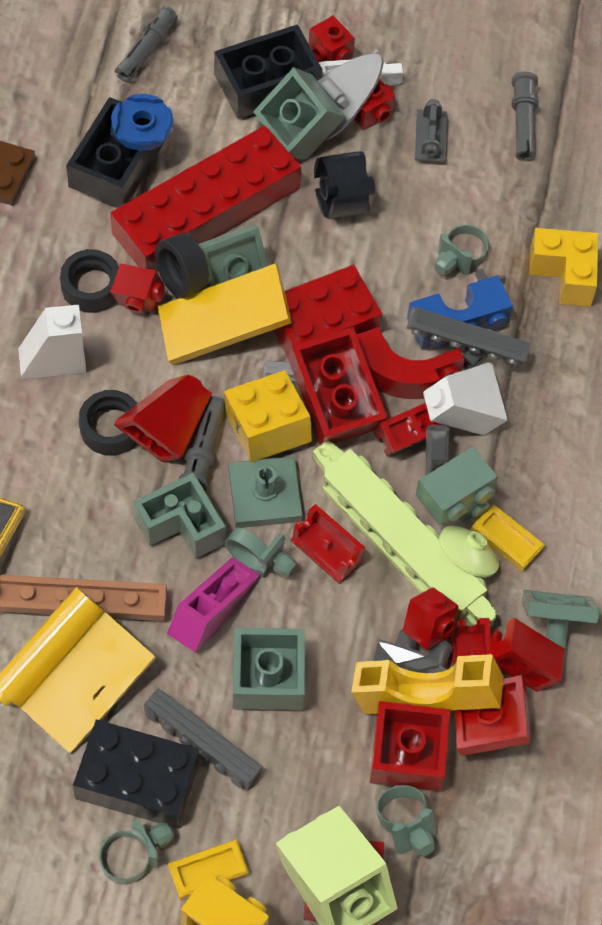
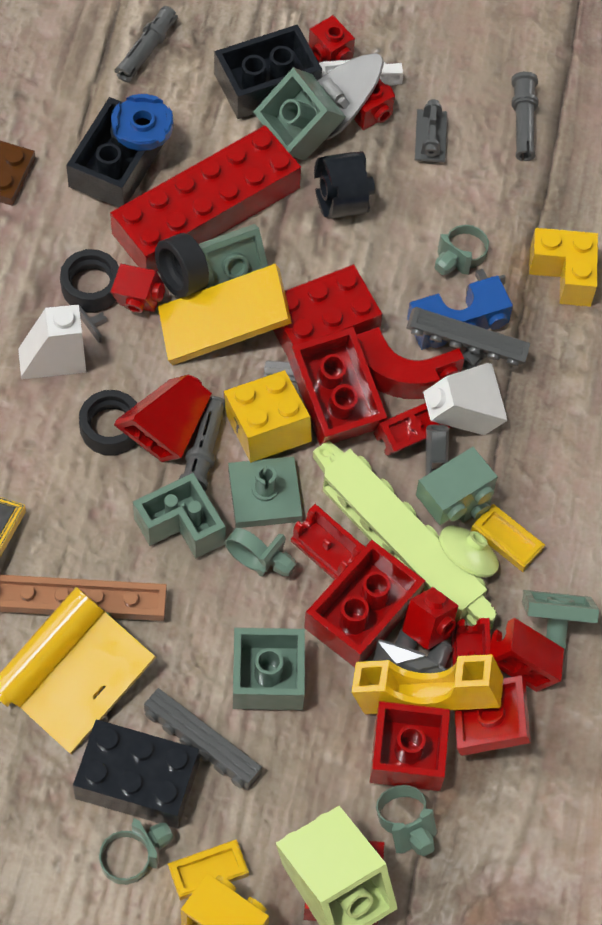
(93, 322): none -> flat silver piece
(211, 604): dark pink slope -> none
(363, 604): none -> red brick

